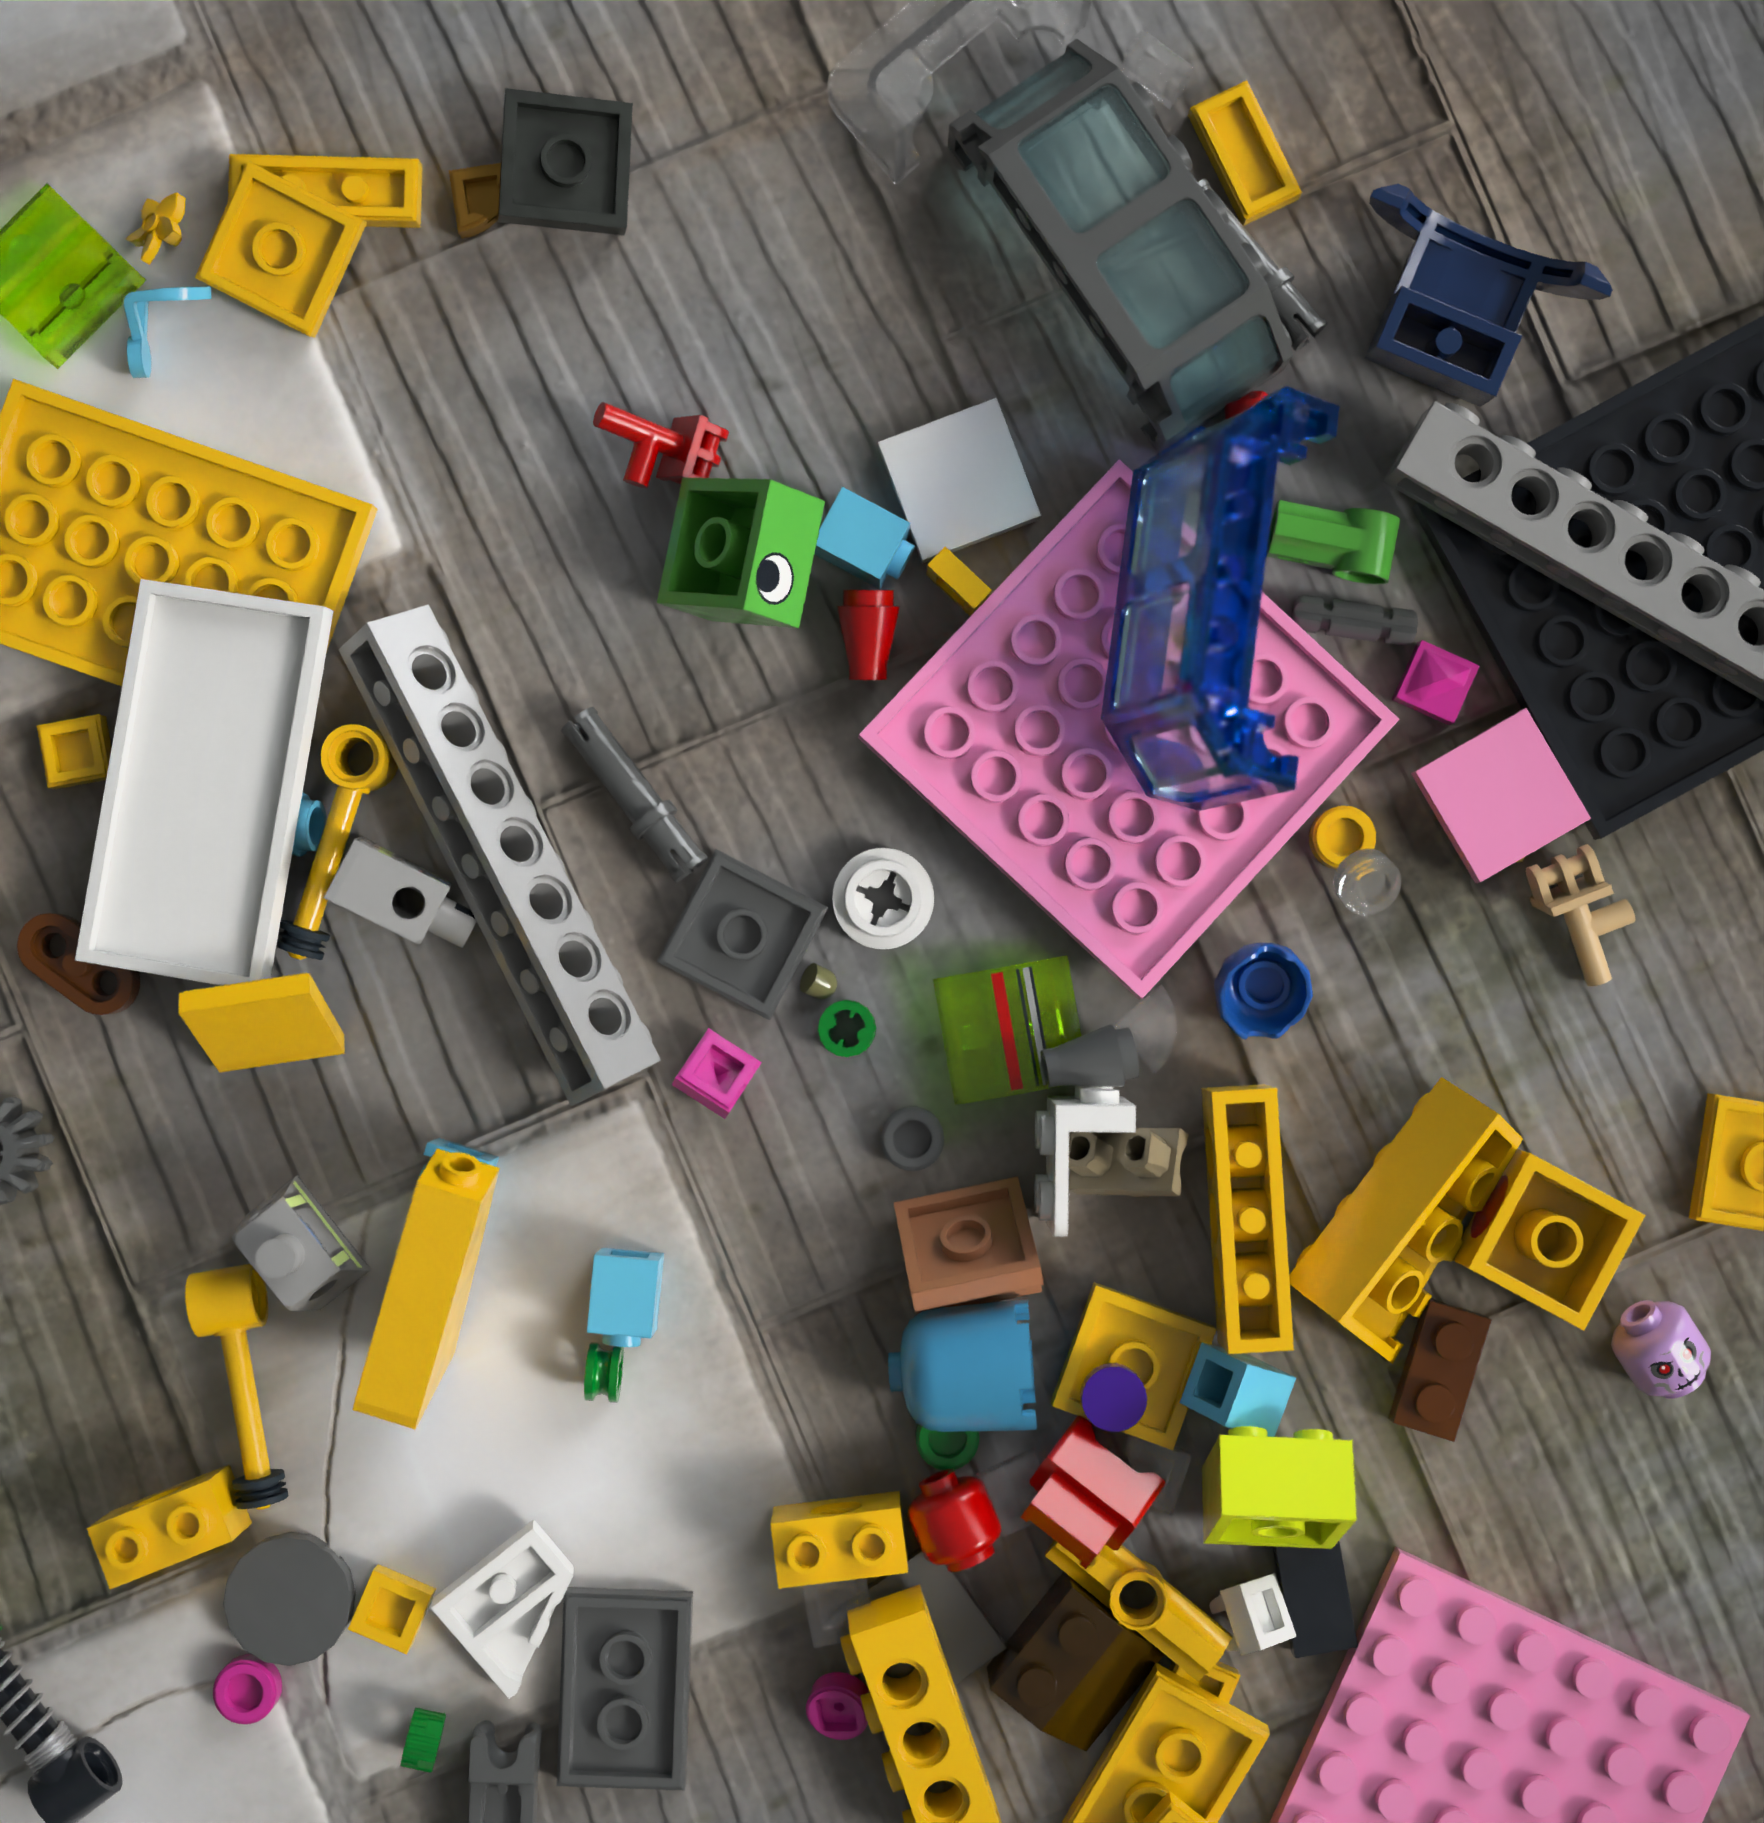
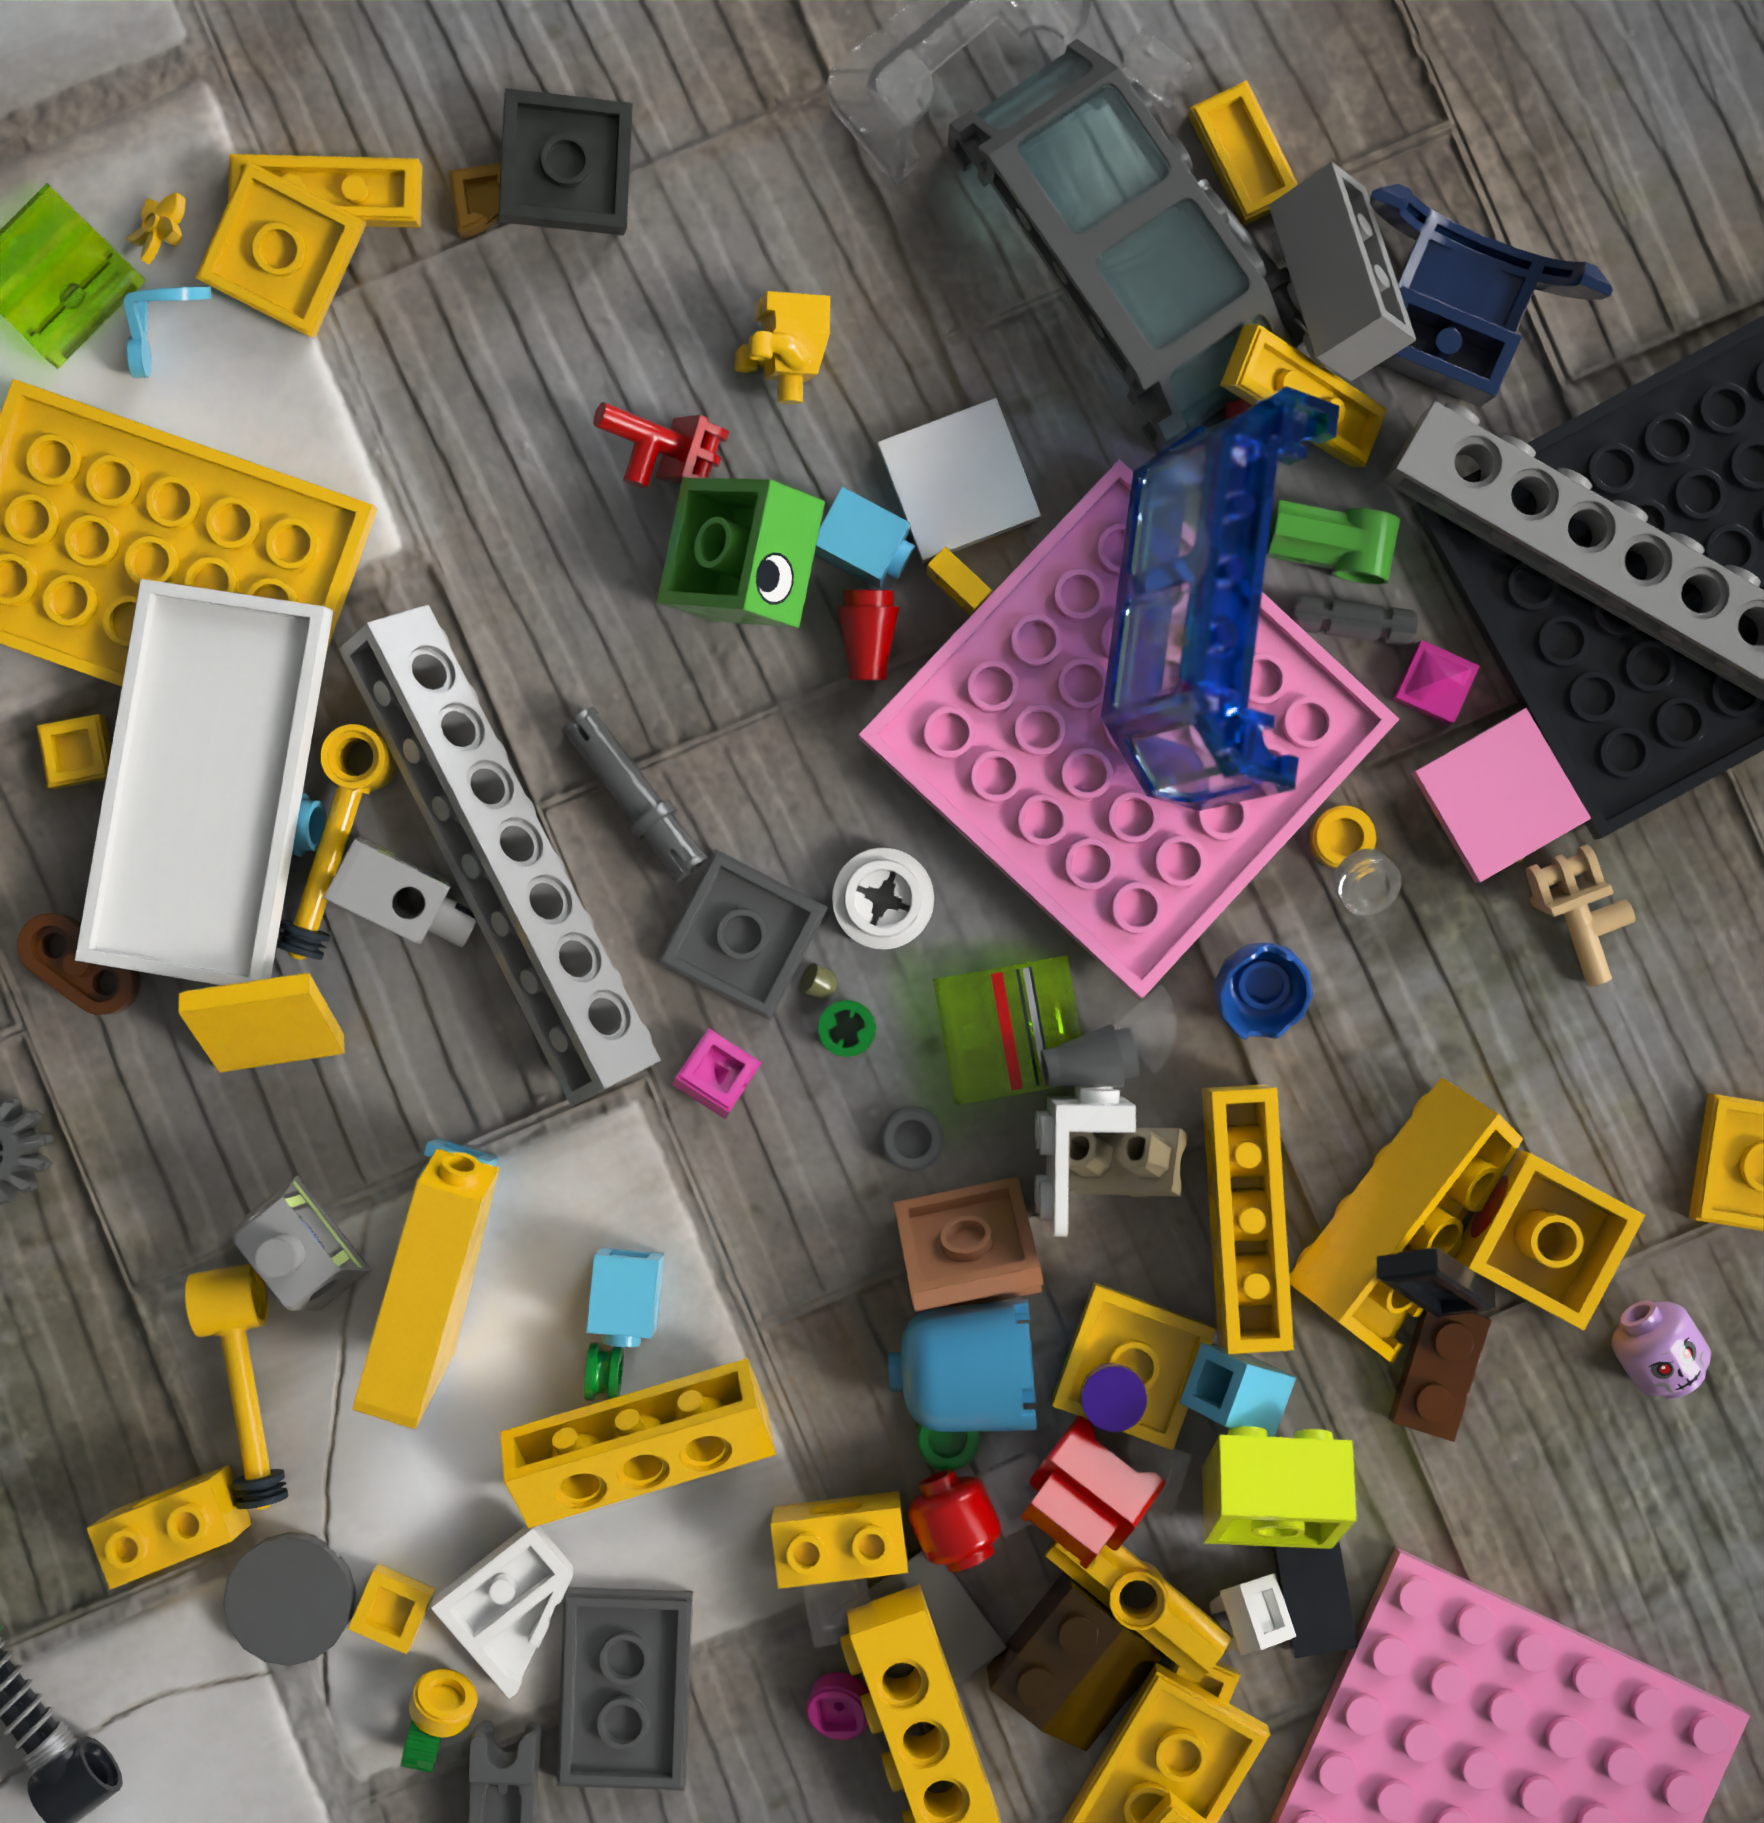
(247, 1689): dark pink tile -> none
(443, 1702): none -> yellow tile
(636, 1443): none -> yellow brick
(790, 343): none -> yellow piece
(1267, 363): none -> yellow tile
(1340, 273): none -> light grey brick
(1436, 1282): none -> black tile

